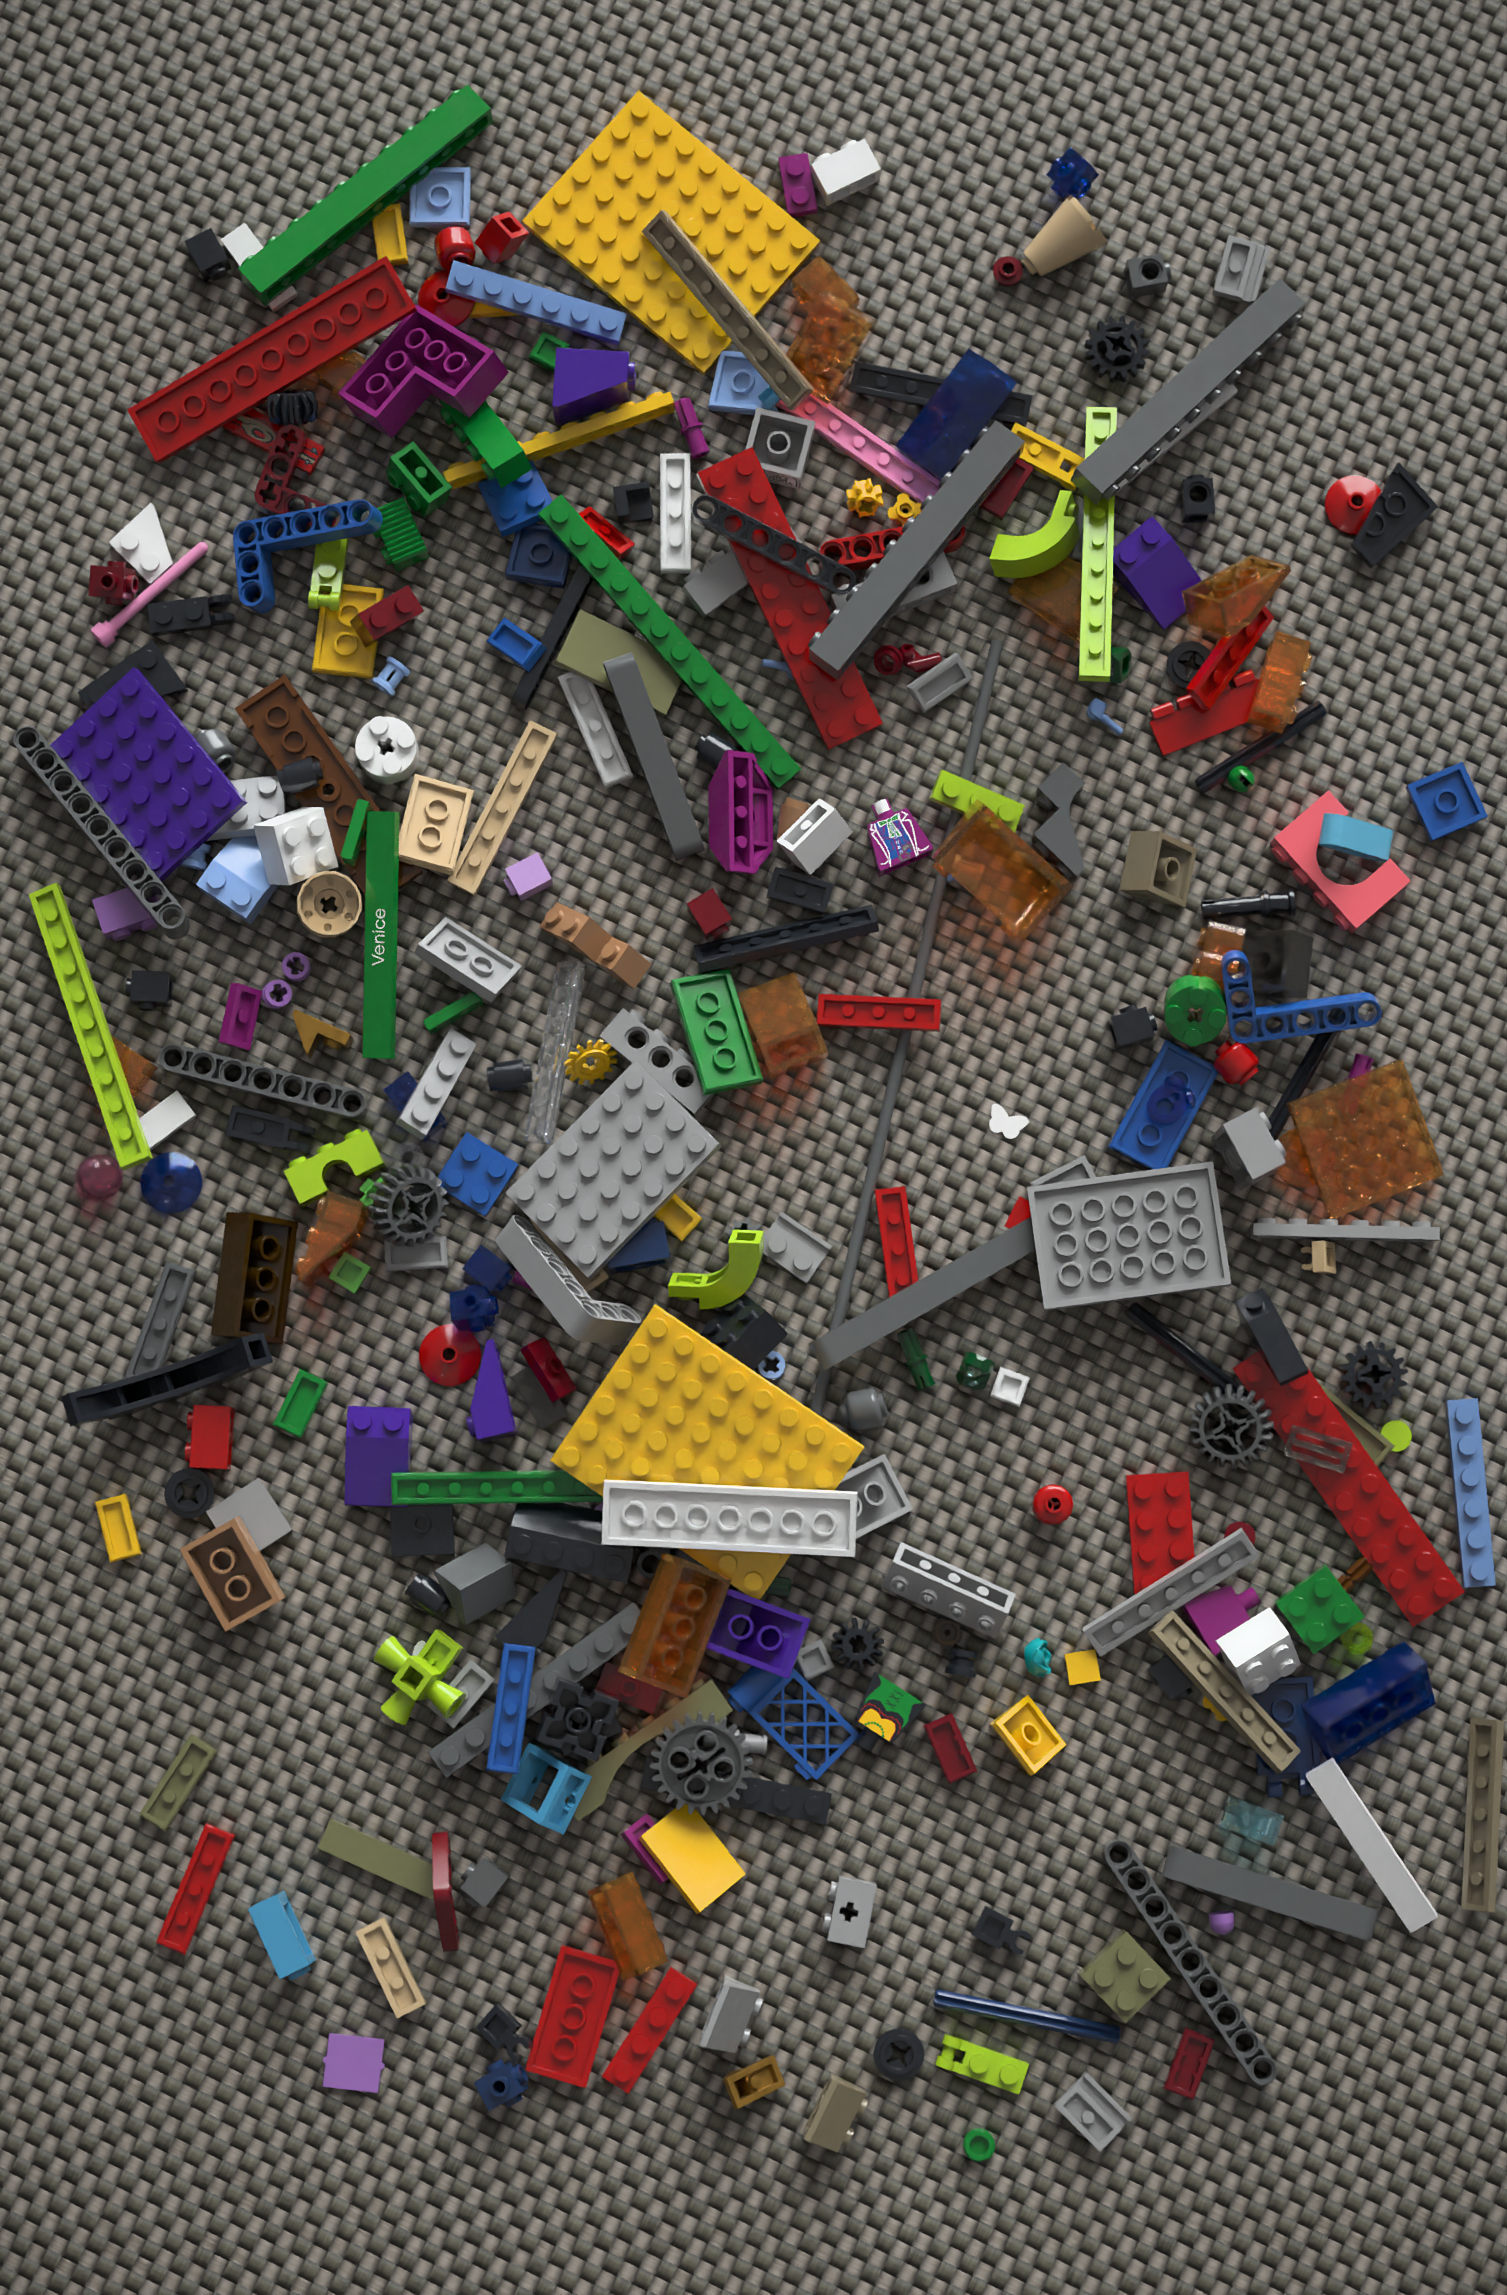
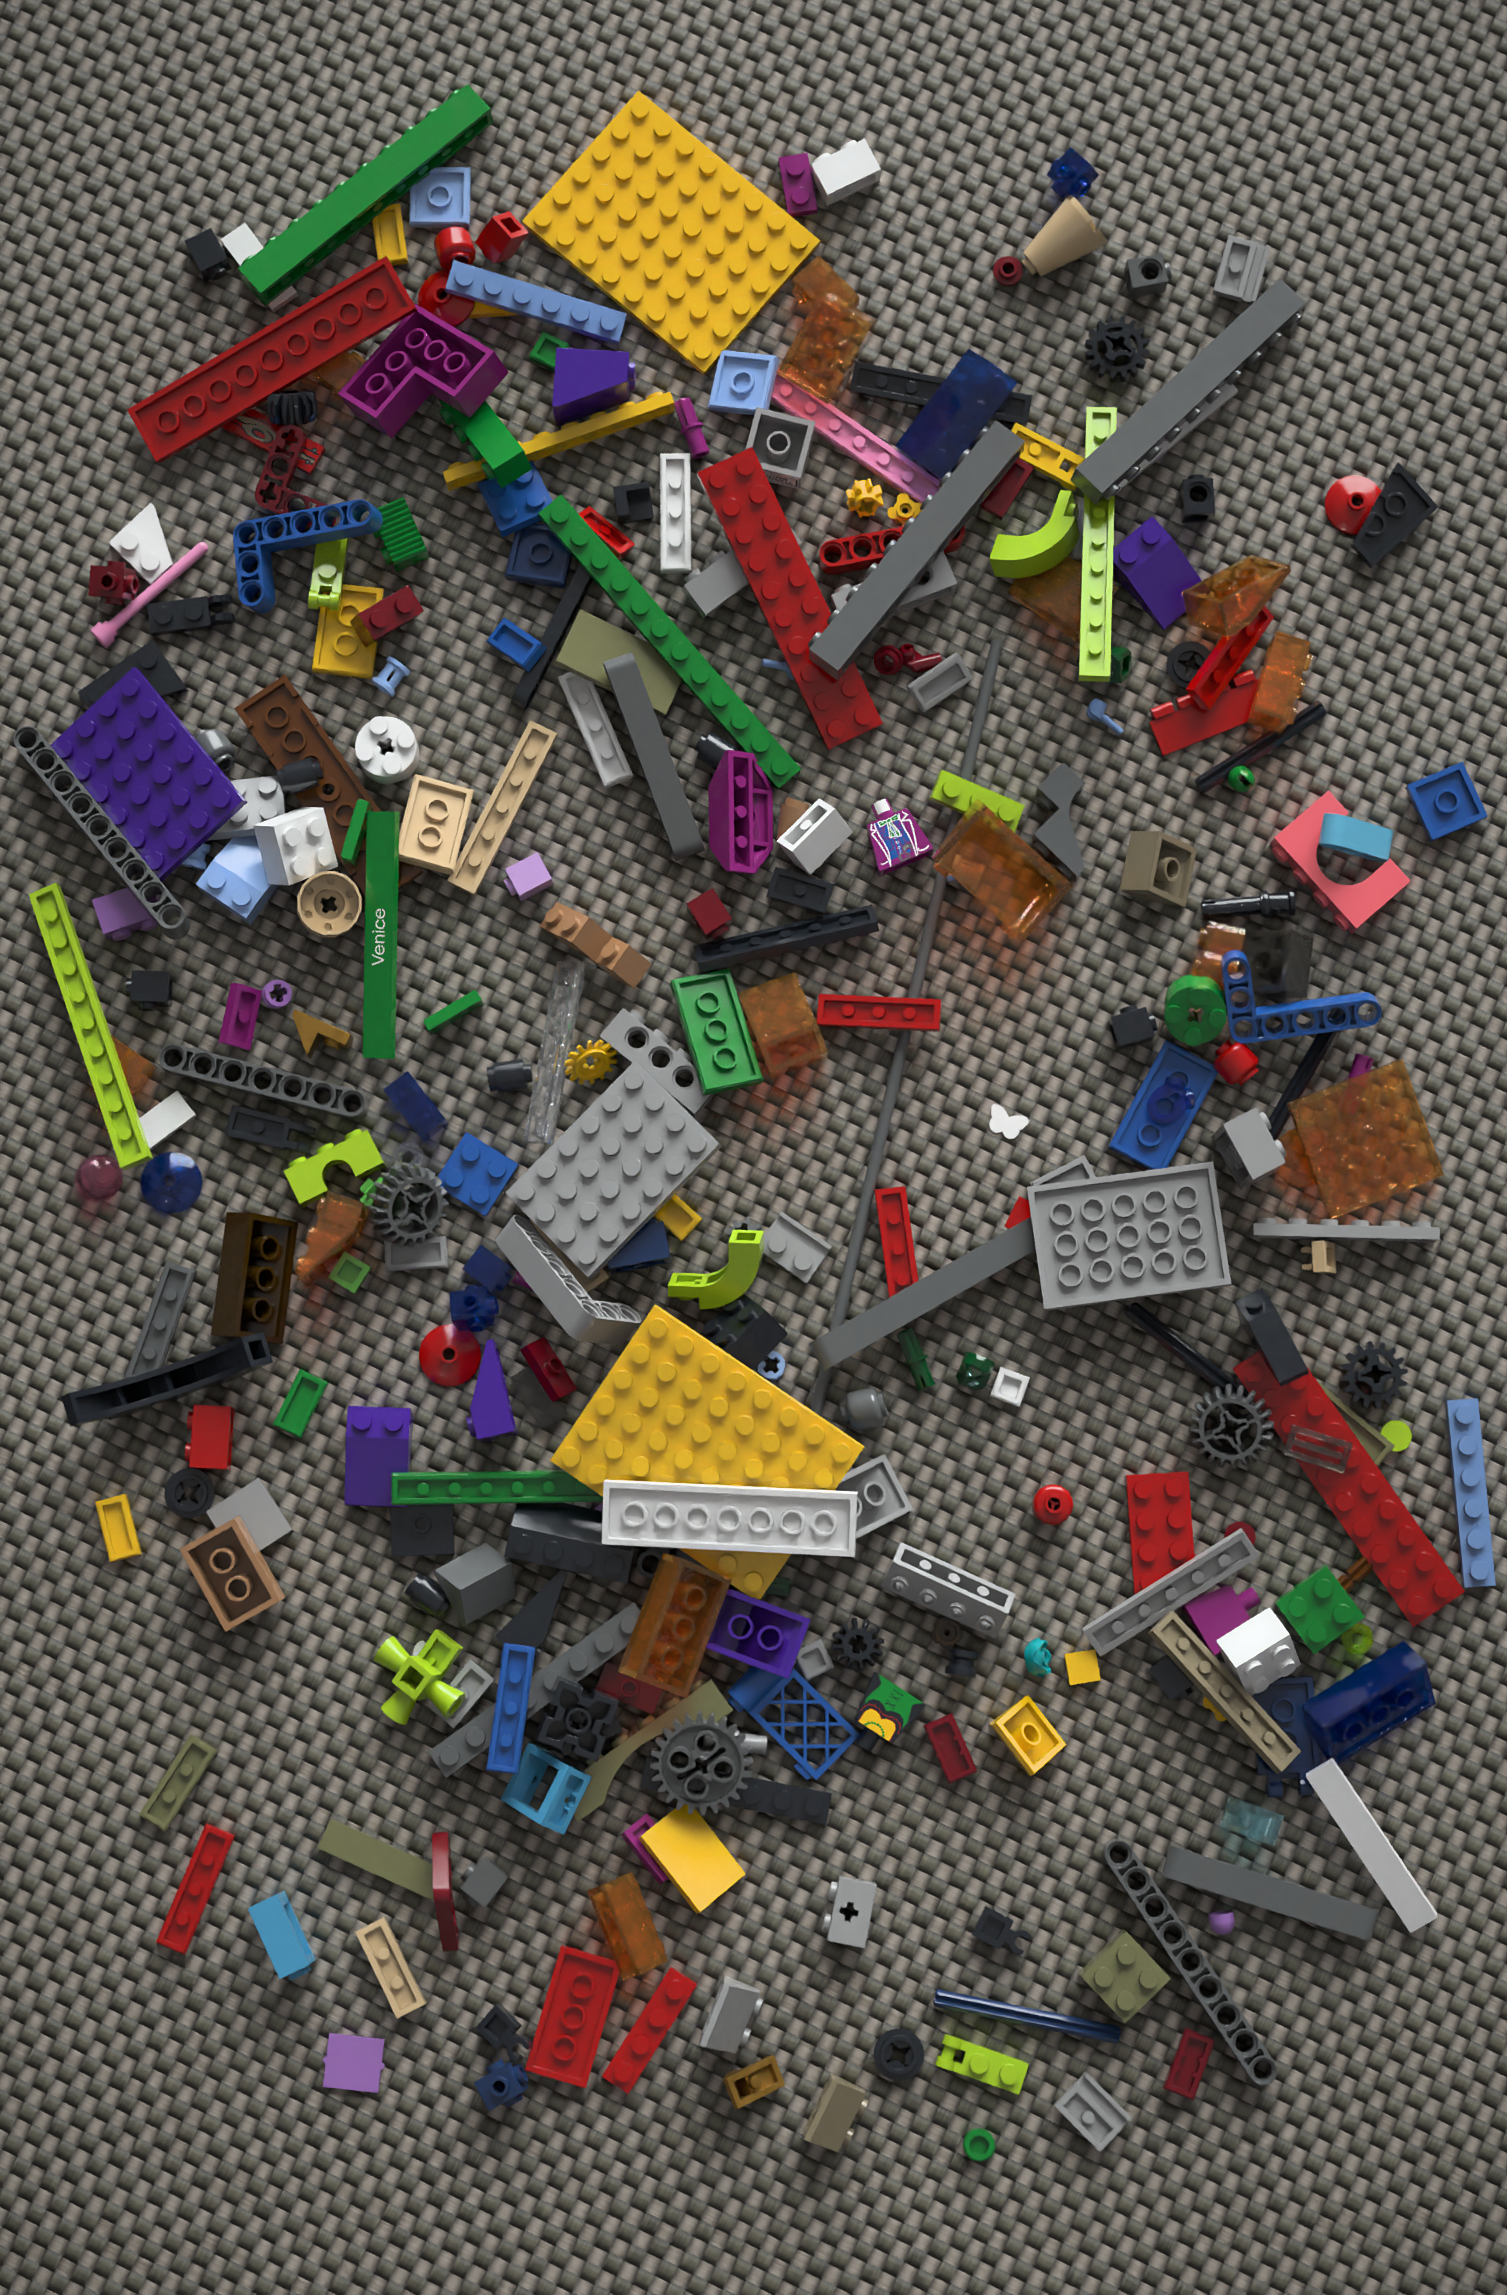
(288, 971): medium lavender bush -> none
(418, 480): green brick -> none
(436, 1083): light grey plate -> none
(468, 959): light grey plate -> none
(727, 310): dark tan tile -> none
(769, 399): dark azure hand -> none
(775, 540): black beam -> none
(1482, 1815): dark tan plate -> none

